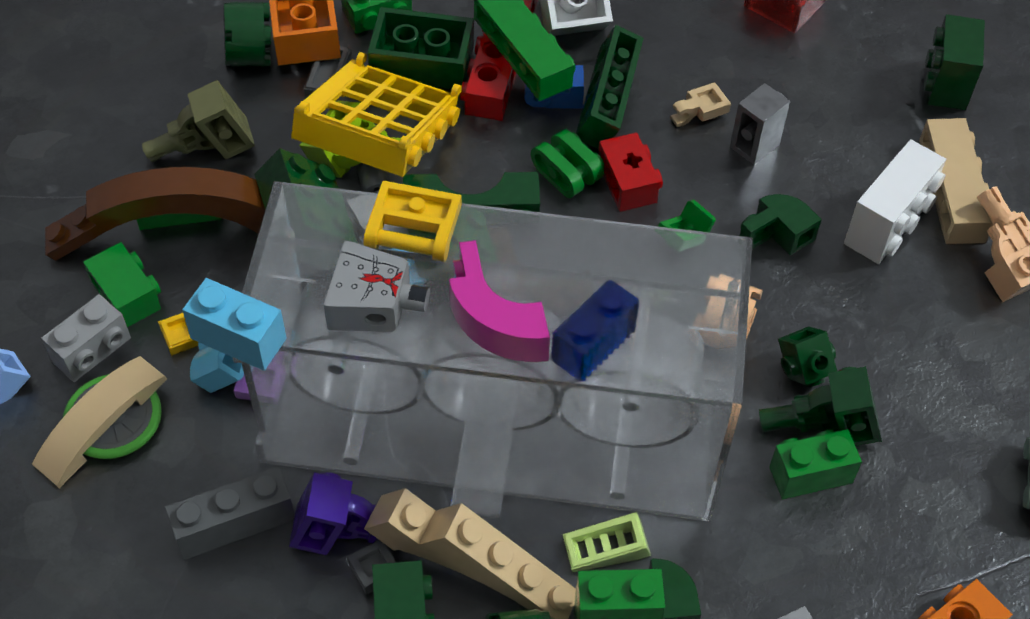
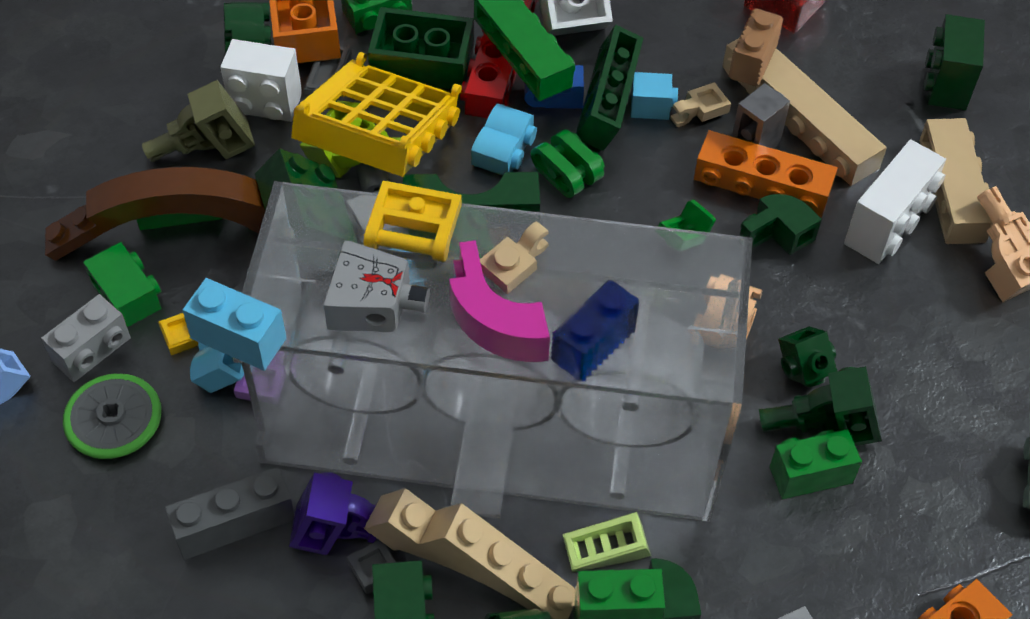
(93, 415): tan slope -> none
(262, 79): none -> white brick
(503, 139): none -> medium azure brick
(513, 262): none -> tan plate
(630, 172): red brick -> none
(652, 96): none -> medium azure brick
(755, 47): none -> medium nougat brick
(763, 171): none -> orange brick
(820, 120): none -> tan brick

